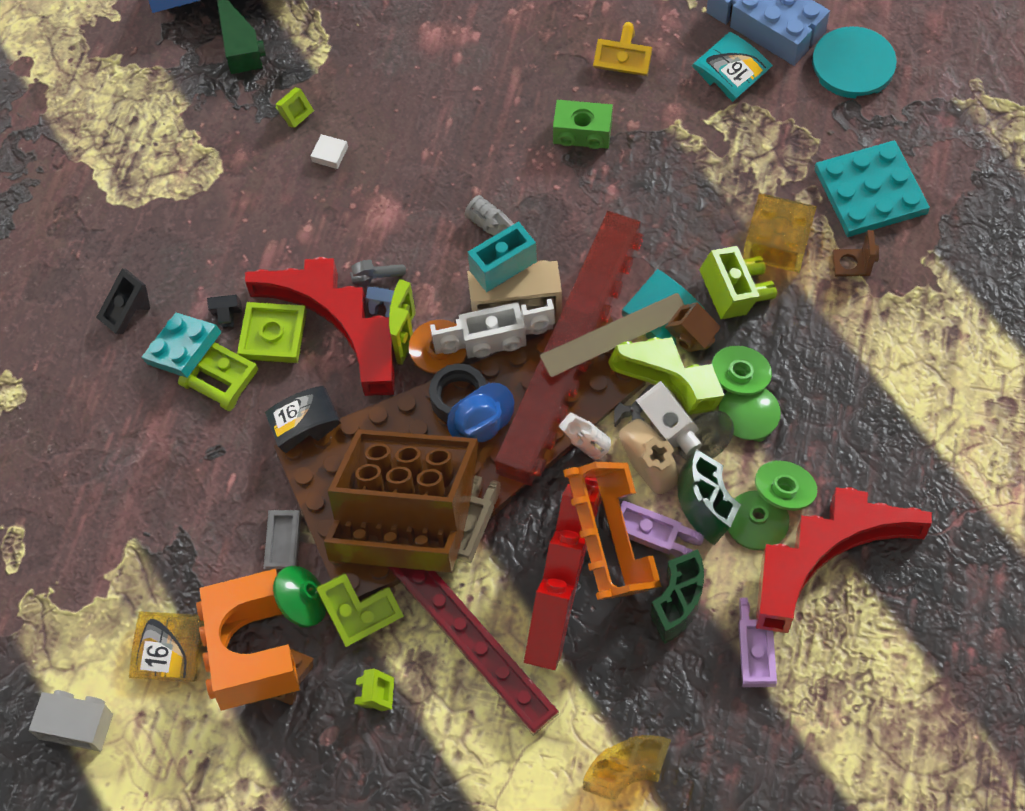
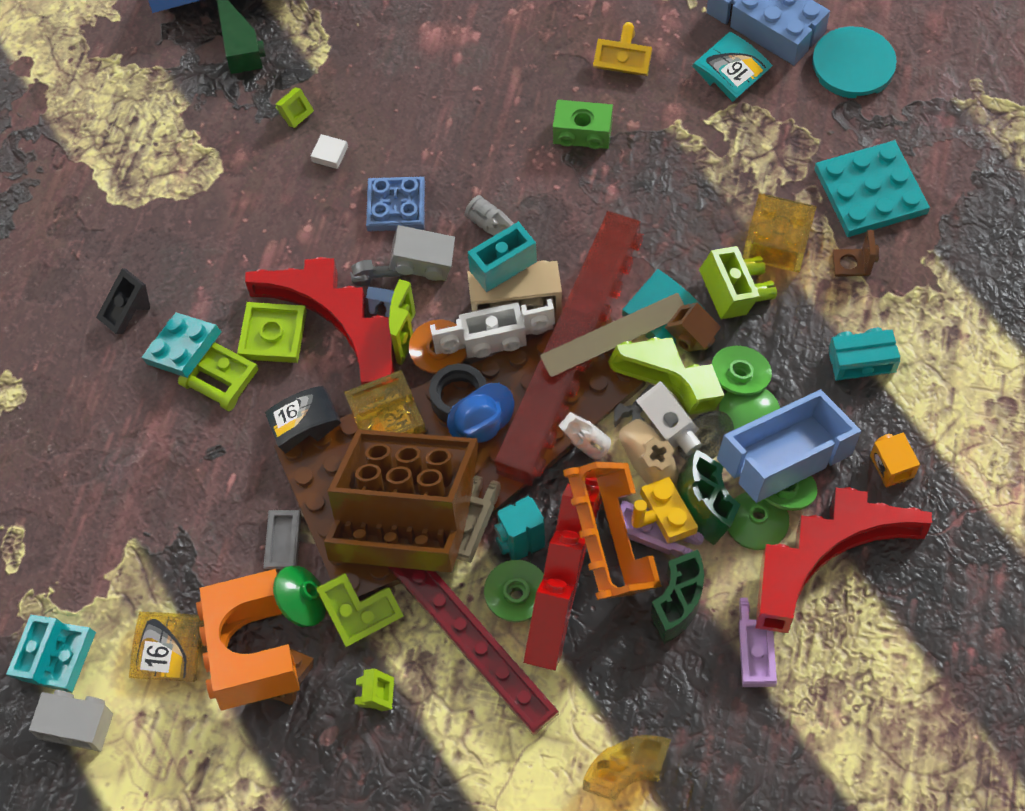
(51, 653): none -> teal slope
(225, 308): black tile -> none
(385, 406): none -> clear yellow slope
(395, 203): none -> medium blue tile
(421, 253): none -> light grey brick
(511, 577): none -> bright green dish
(520, 529): none -> teal brick
(665, 509): none -> yellow plate
(788, 445): none -> medium blue piece
(864, 354): none -> teal brick
(894, 459): none -> light orange brick

